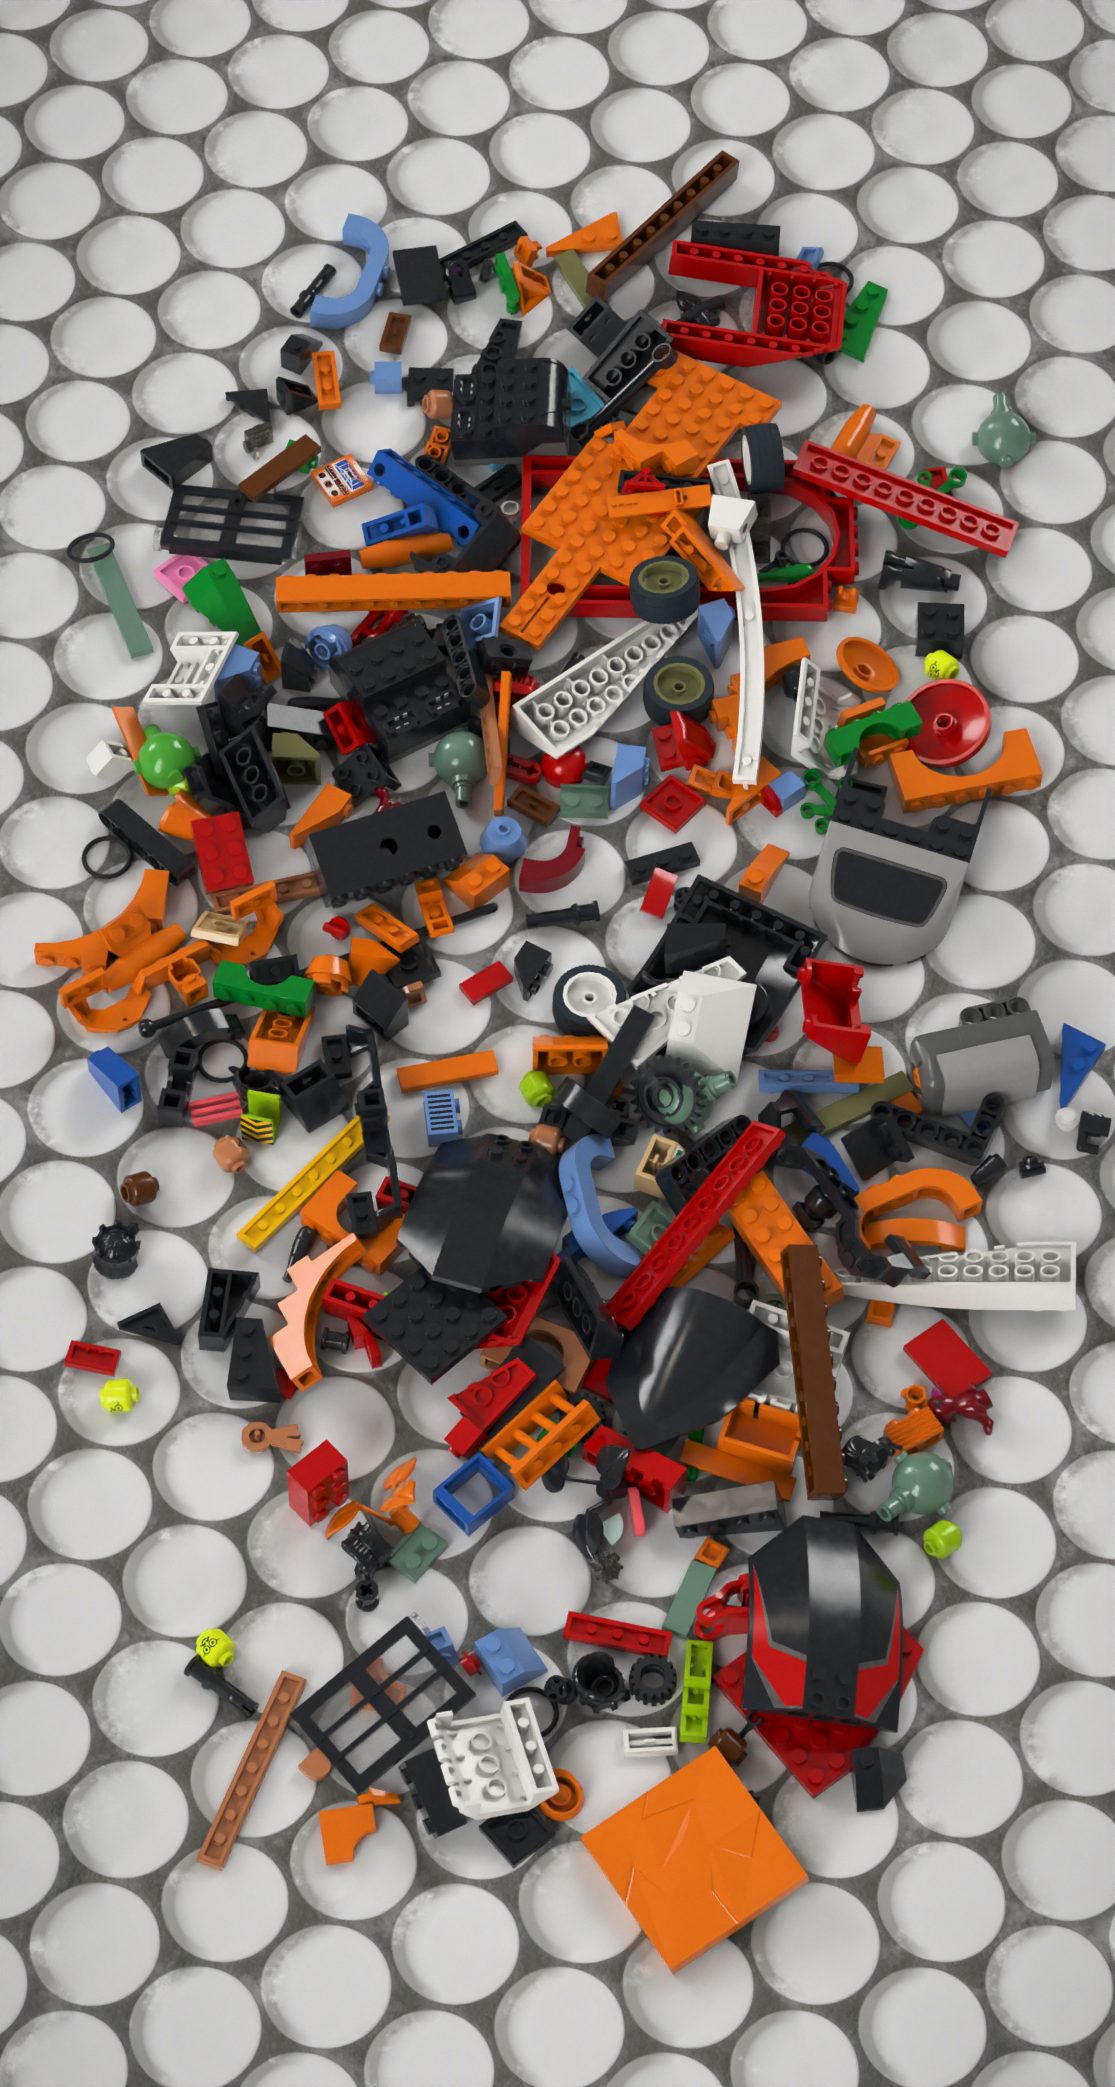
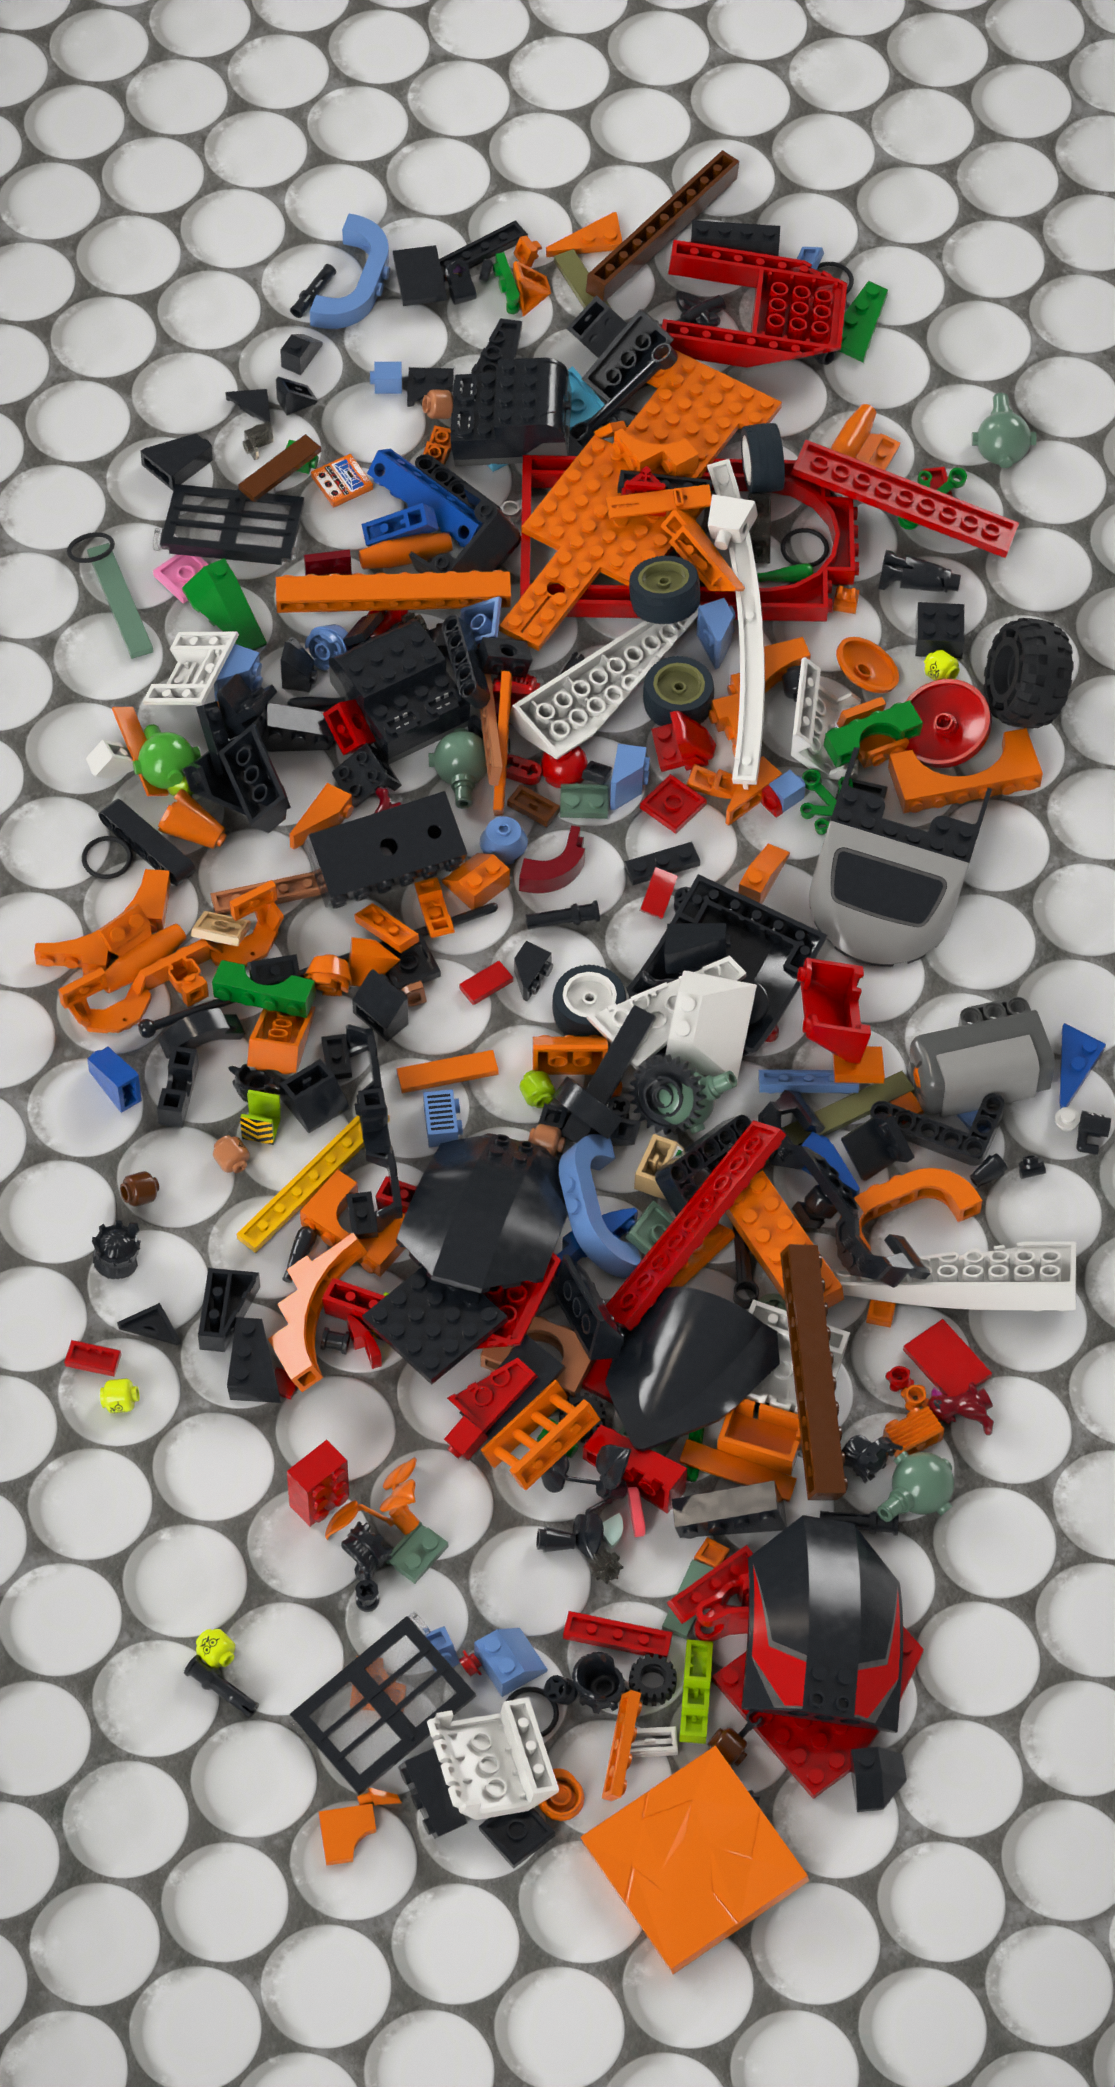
(206, 1046): black tyre -> none
(215, 1105): coral tile -> none
(221, 852): red brick -> none
(251, 1771): nougat tile -> none
(259, 1437): nougat piece -> none
(270, 663): orange slope -> none
(295, 760): olive slope -> none
(316, 1765): nougat tile -> none
(326, 380): orange plate -> none
(337, 927): red plate -> none
(363, 628): none -> black tile
(395, 333): reddish brown plate -> none
(458, 1513): blue window -> none
(499, 484): black plate -> none
(554, 1540): none -> black cone
(620, 1755): none -> orange plate
(686, 1602): none -> red plate
(778, 562): black hand -> none
(899, 1378): none -> red plate
(917, 1232): orange slope -> none
(942, 1539): lime head -> none
(1028, 673): none -> black tyre

